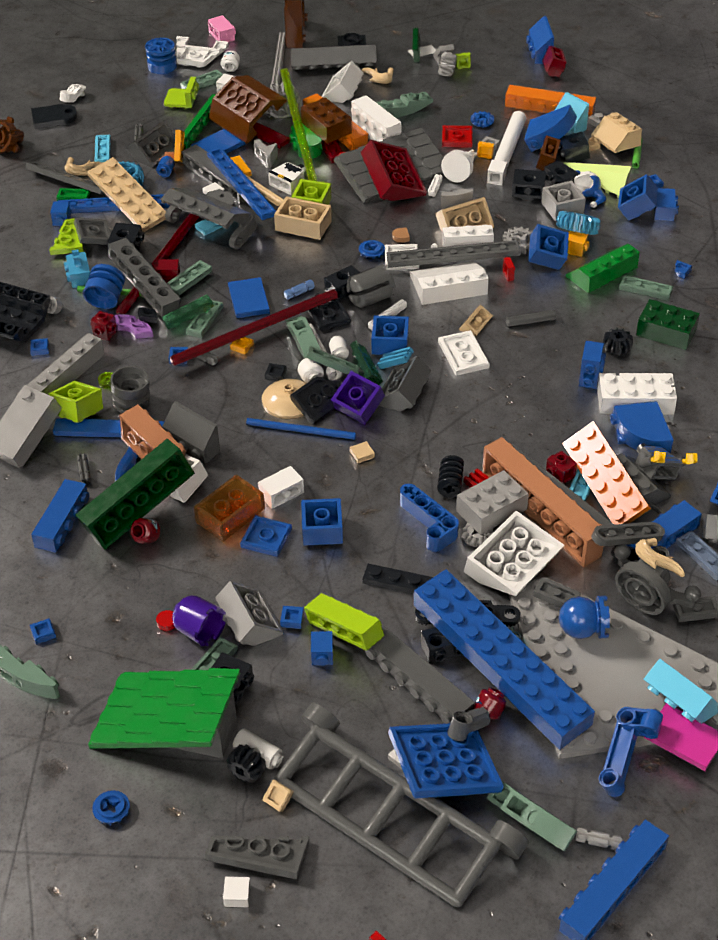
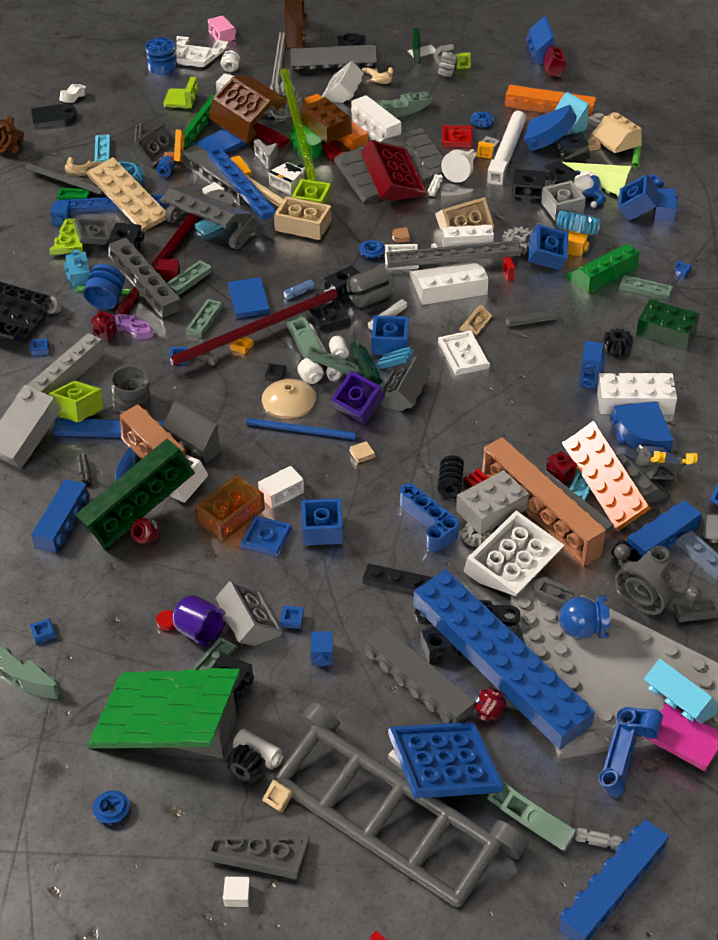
(104, 380): clear neon green tile -> none
(147, 315): black tile -> none
(188, 312): clear green plate -> none
(205, 80): sand green tile -> none
(315, 398): black tile -> none
(344, 621): lime brick -> none
(467, 722): dark grey piece -> none
(548, 152): reddish brown brick -> none
(626, 533): dark grey plate -> none
(648, 555): tan piece -> none

